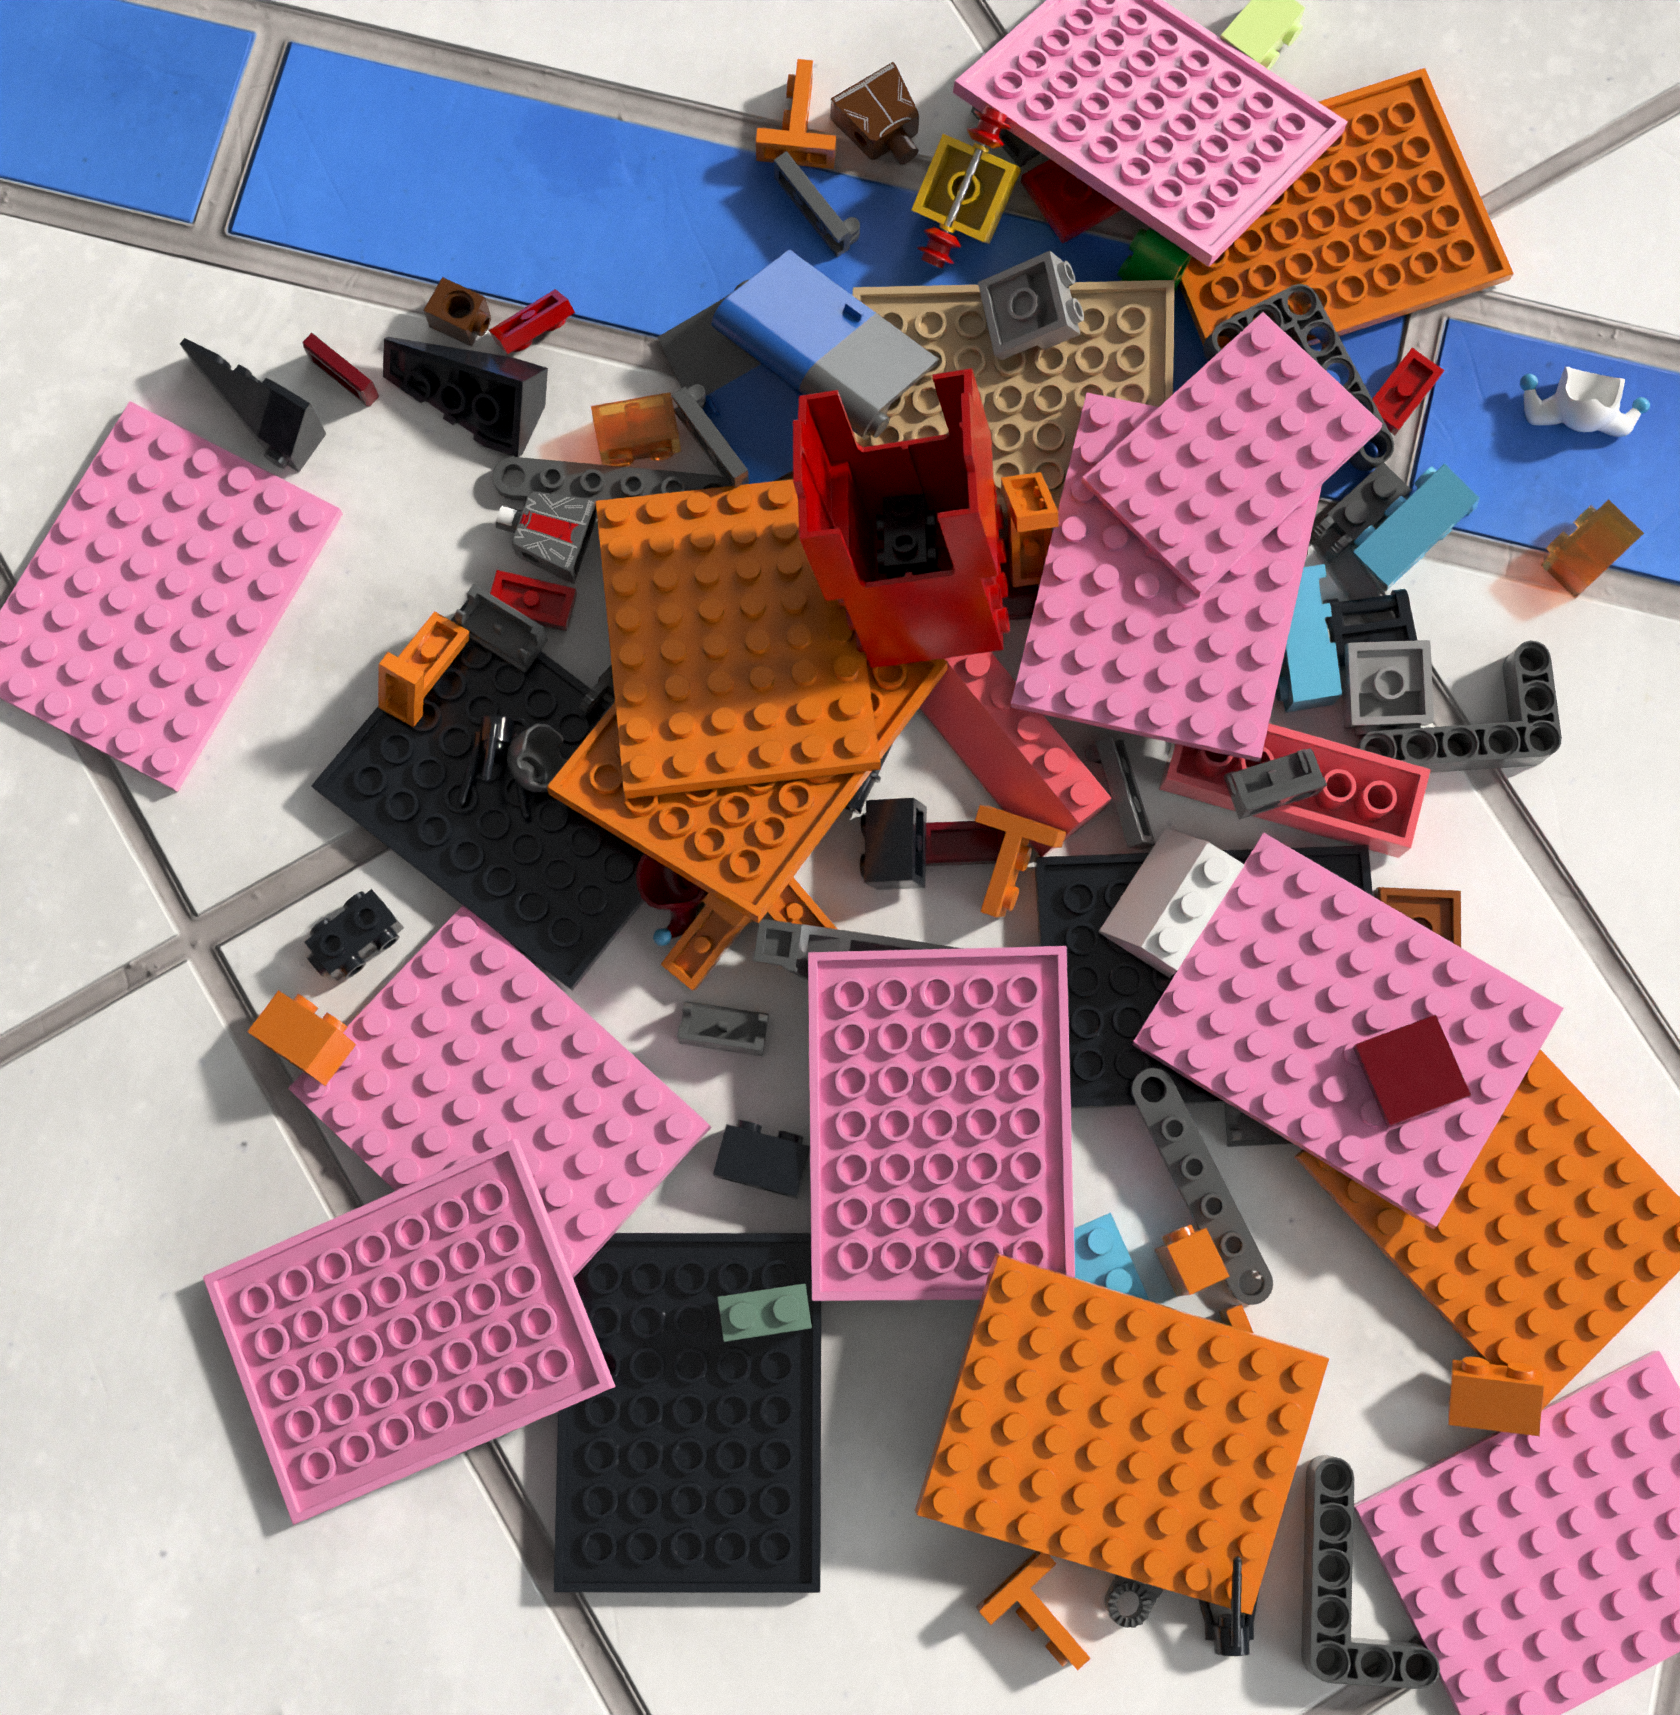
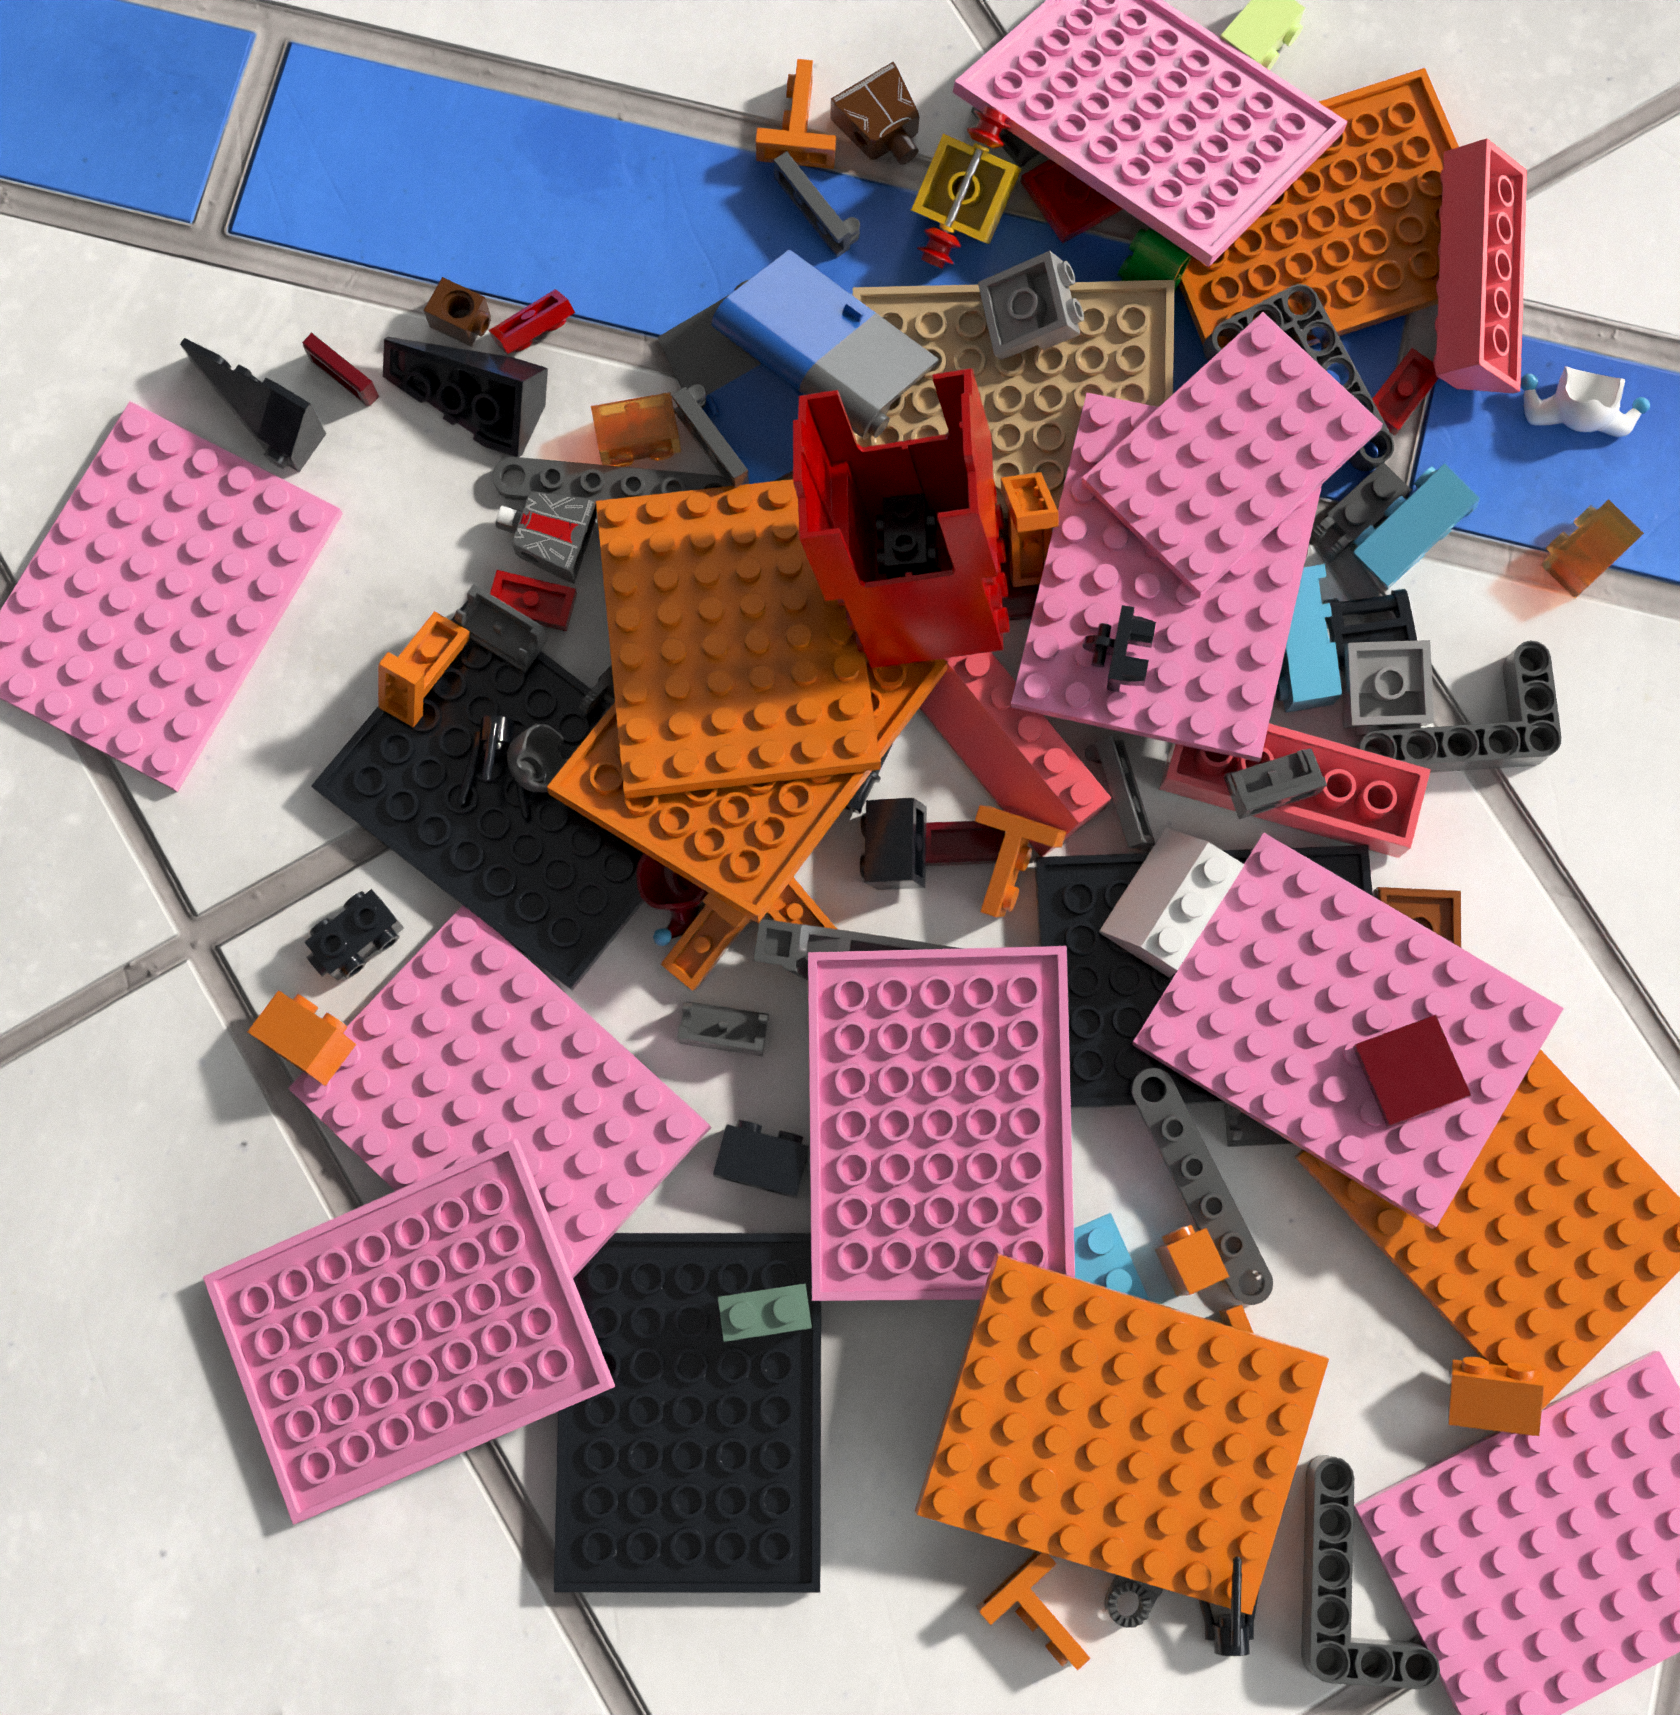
(1130, 630): none -> black hips
(1481, 269): none -> coral slope

